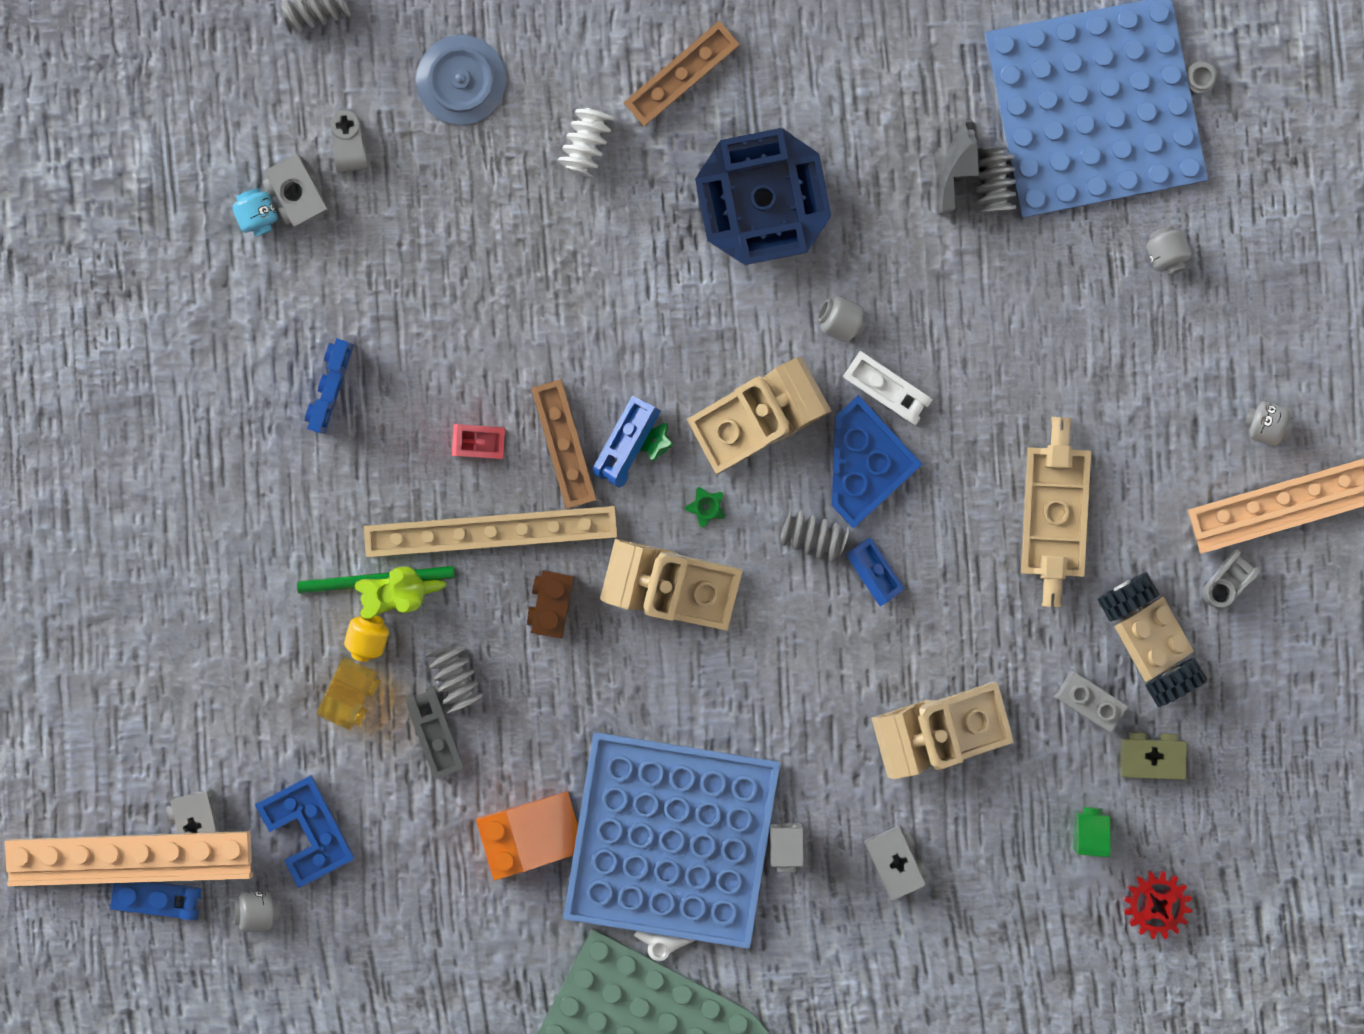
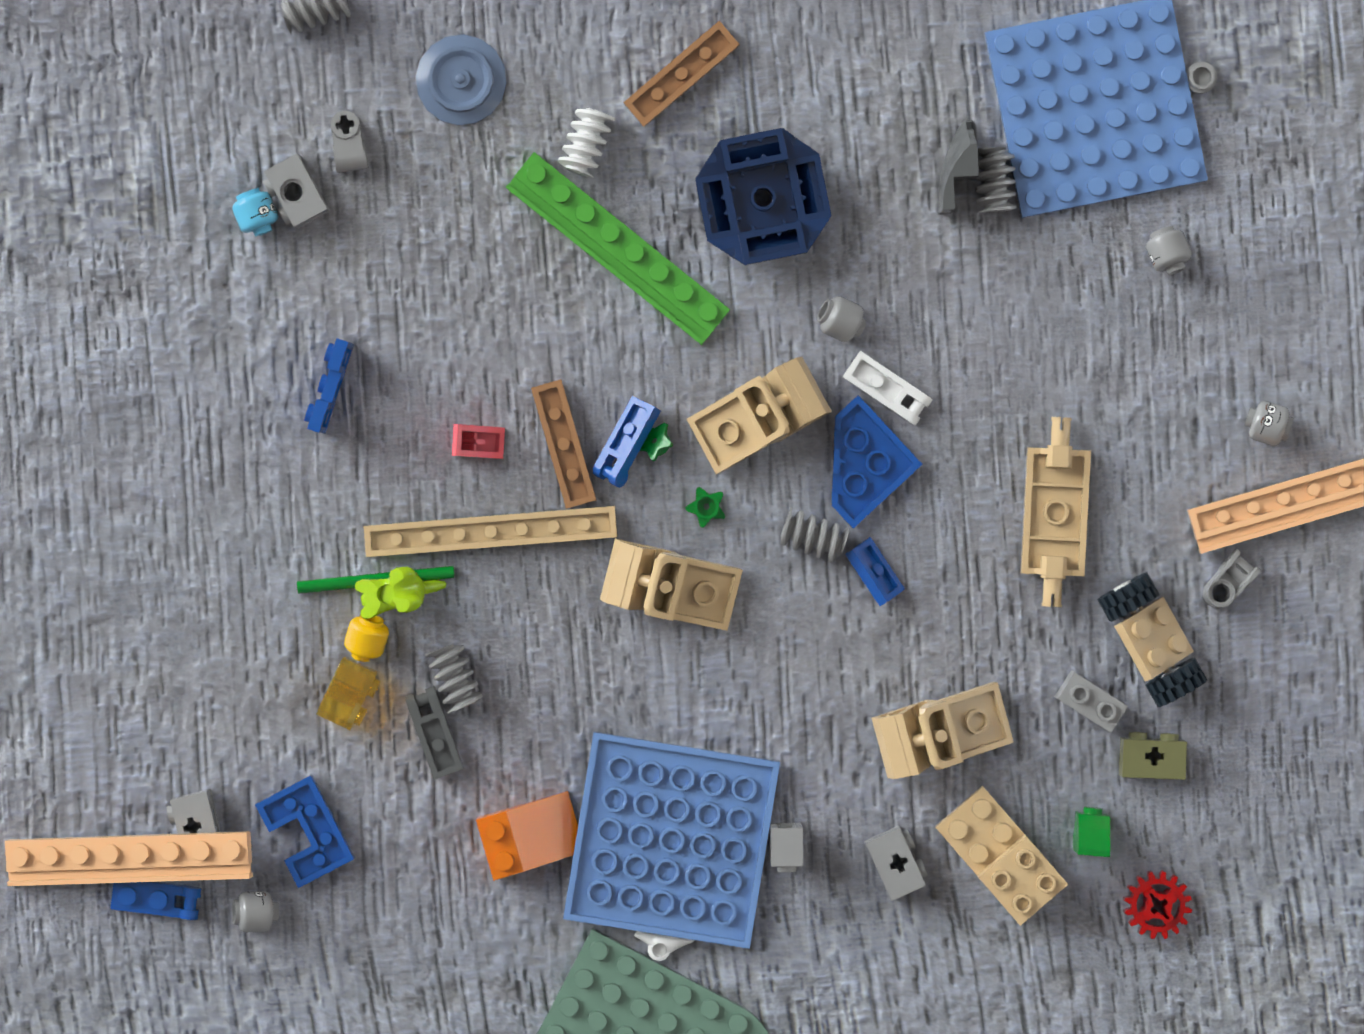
(552, 603): reddish brown brick -> none
(617, 248): none -> bright green plate
(1001, 855): none -> tan piece

